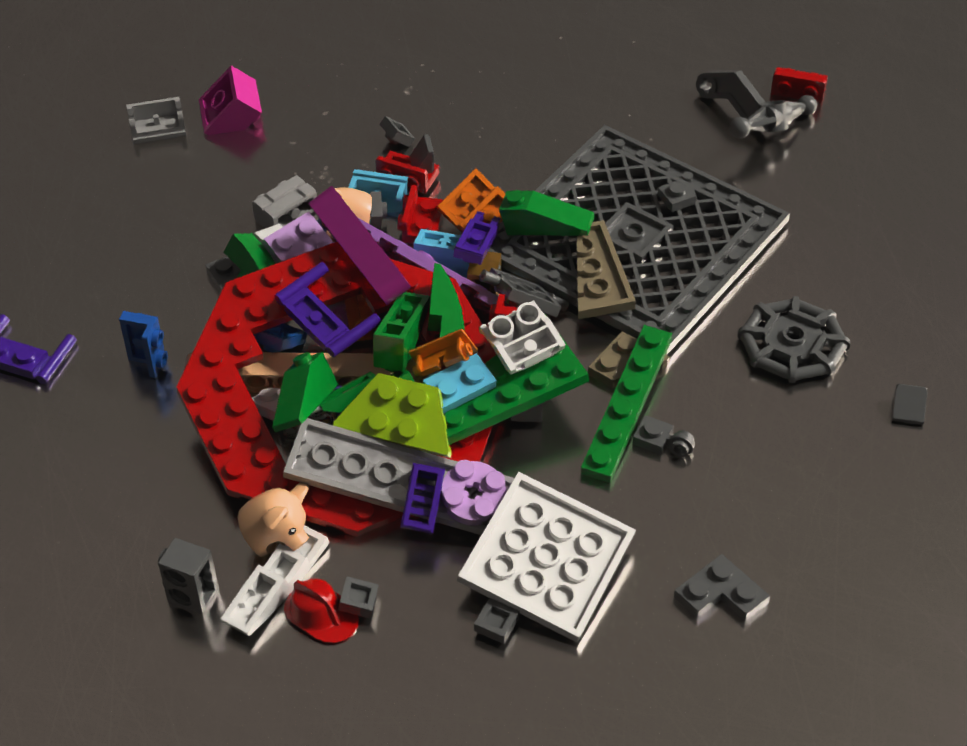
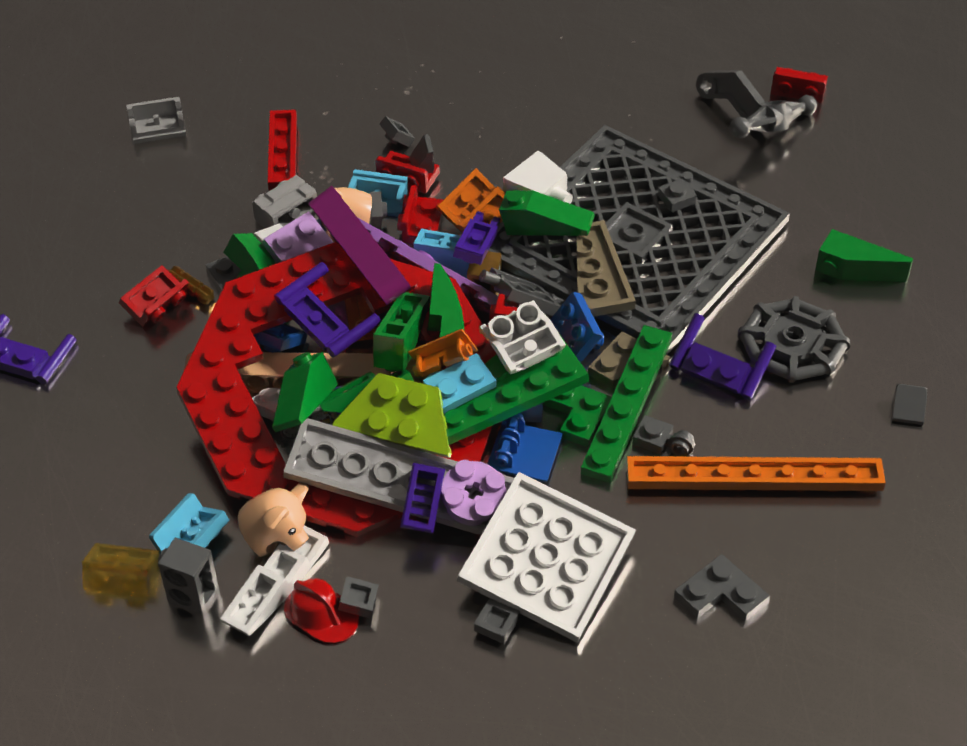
(119, 570): none -> clear yellow bracket
(144, 340): blue bracket -> none
(153, 295): none -> red bracket
(189, 523): none -> medium azure bracket
(195, 288): none -> pearl gold axle
(230, 103): dark pink slope -> none
(282, 146): none -> red plate
(524, 449): none -> blue hinge
(538, 175): none -> white torso
(579, 336): none -> blue plate
(585, 413): none -> green plate
(718, 367): none -> dark purple plate
(755, 473): none -> orange plate
(860, 260): none -> green slope

